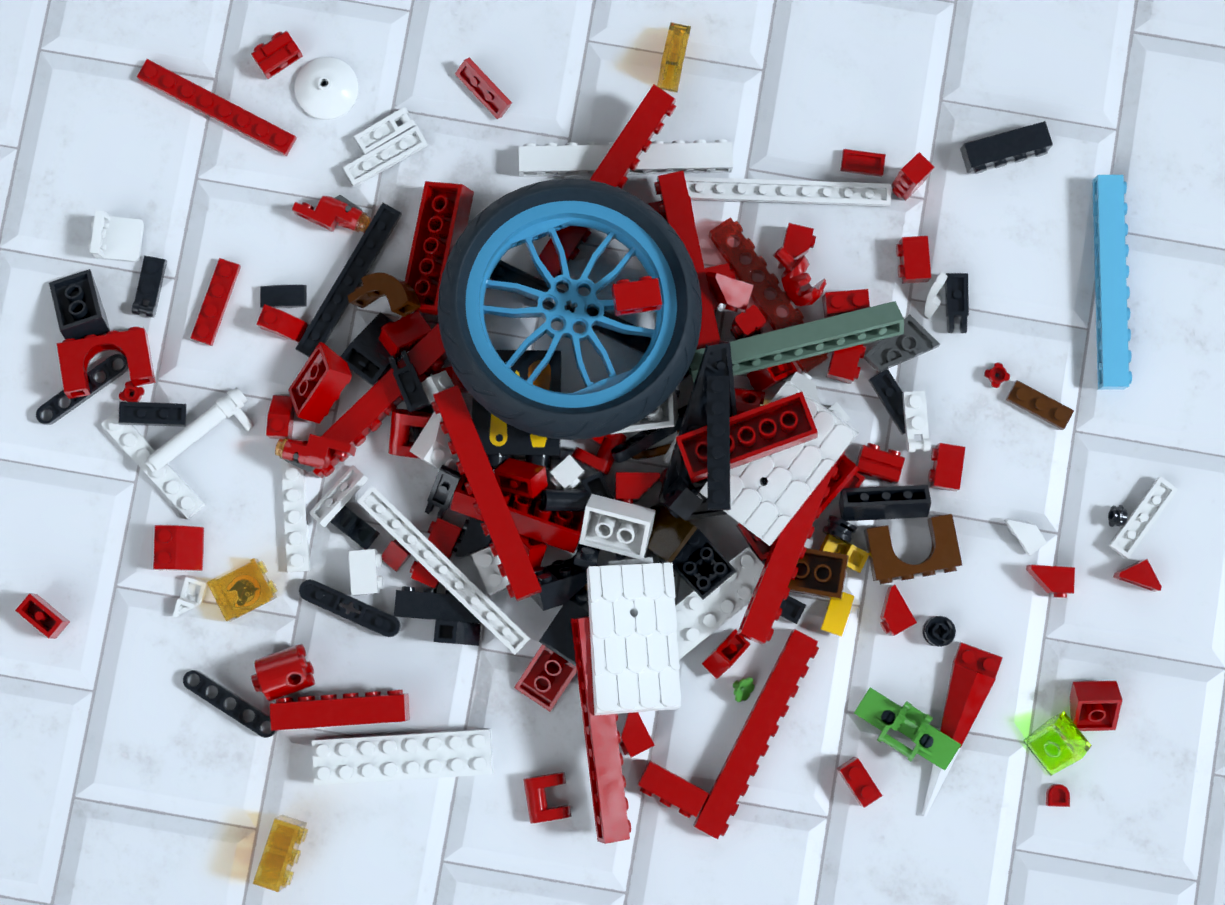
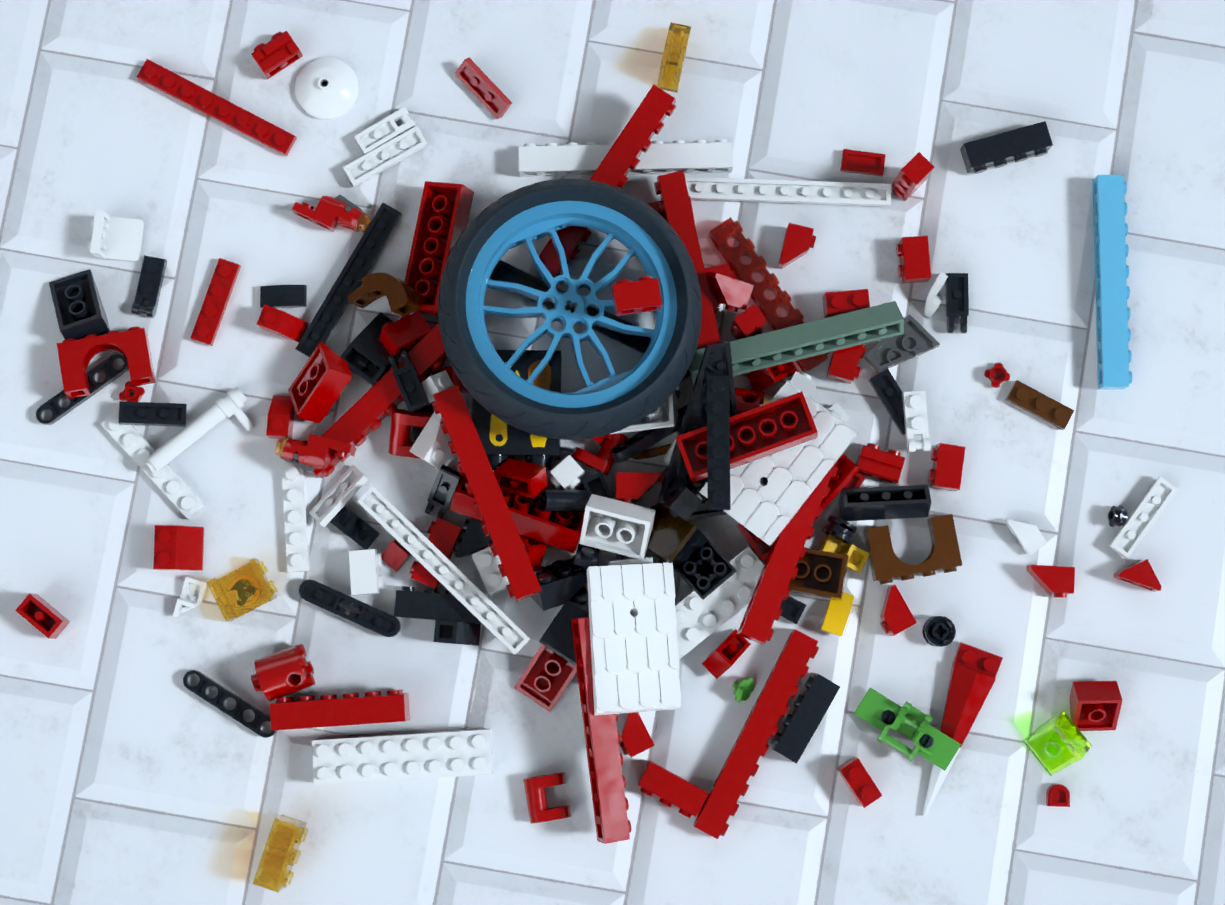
(796, 280): red piece -> none
(805, 717): none -> black brick

